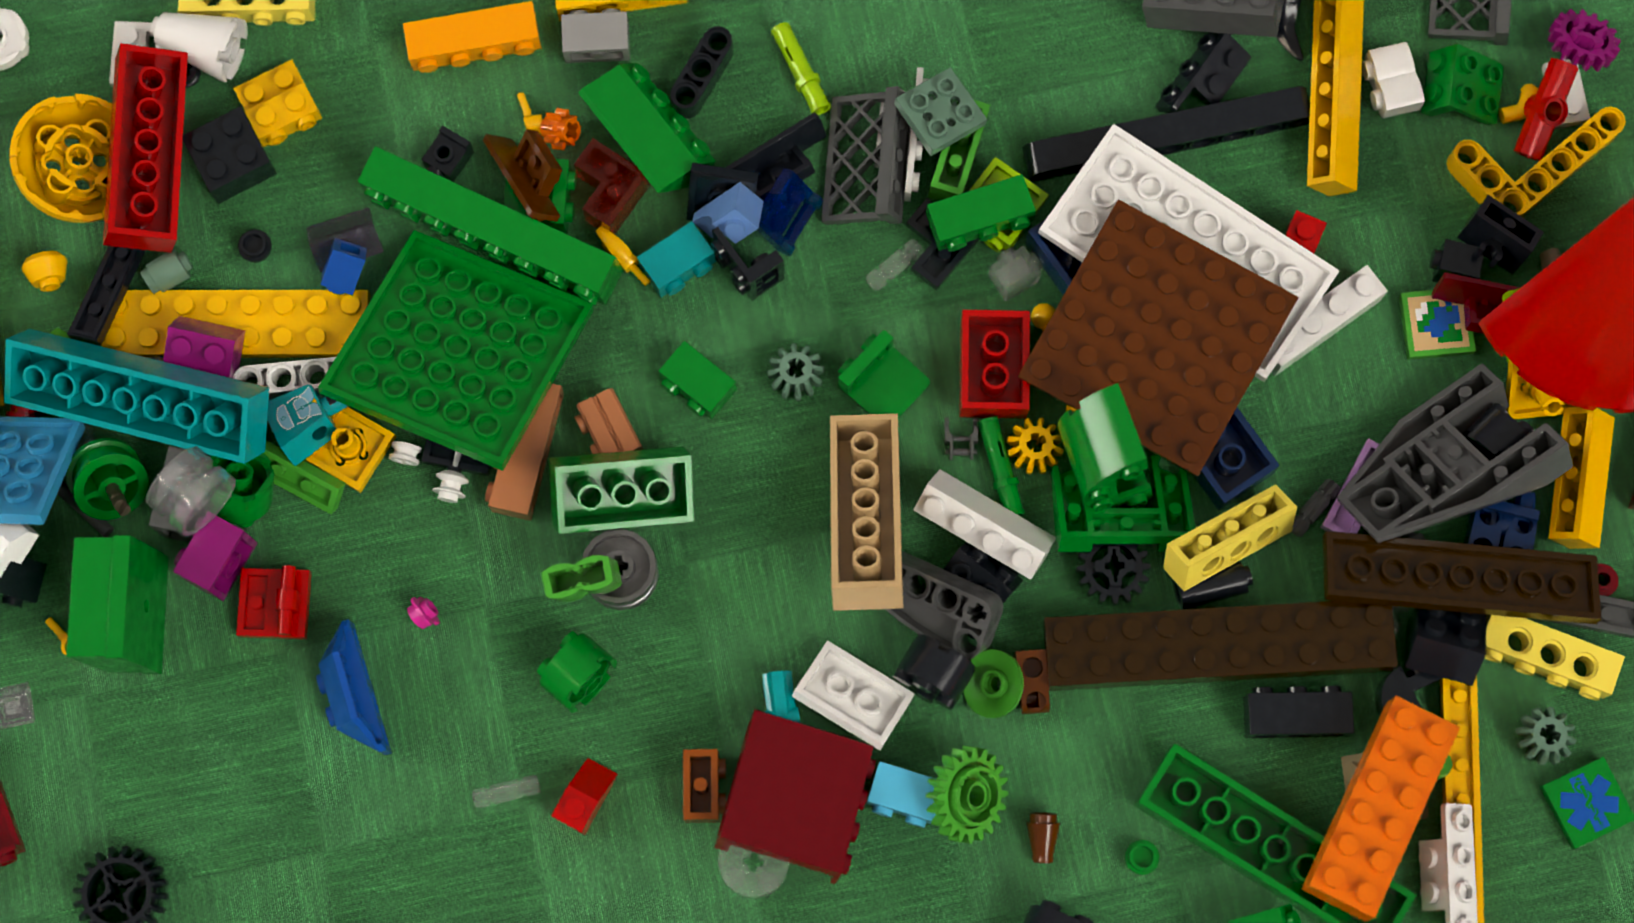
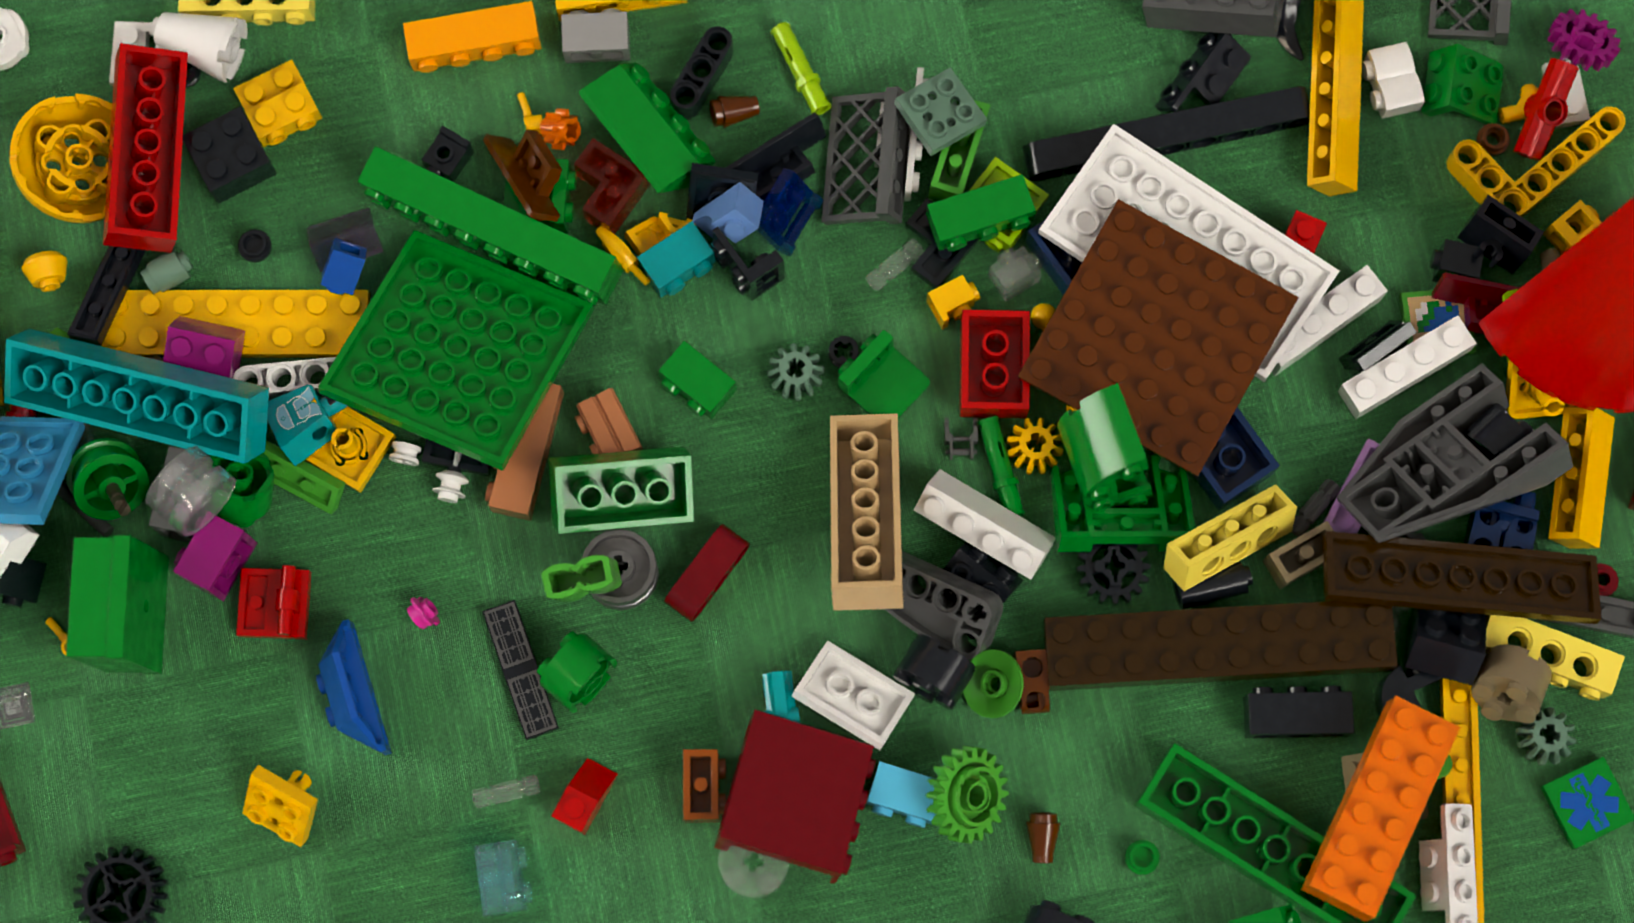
(281, 804): none -> yellow plate
(501, 878): none -> clear light blue brick
(520, 670): none -> tile
(653, 231): none -> yellow slope
(707, 572): none -> dark red beam
(733, 109): none -> reddish brown cone
(845, 342): none -> black bush
(951, 299): none -> yellow brick
(1297, 557): none -> dark tan brick
(1377, 345): none -> black plate
(1406, 367): none -> white brick
(1499, 133): none -> reddish brown plate
(1511, 684): none -> dark tan brick
(1580, 216): none -> yellow brick

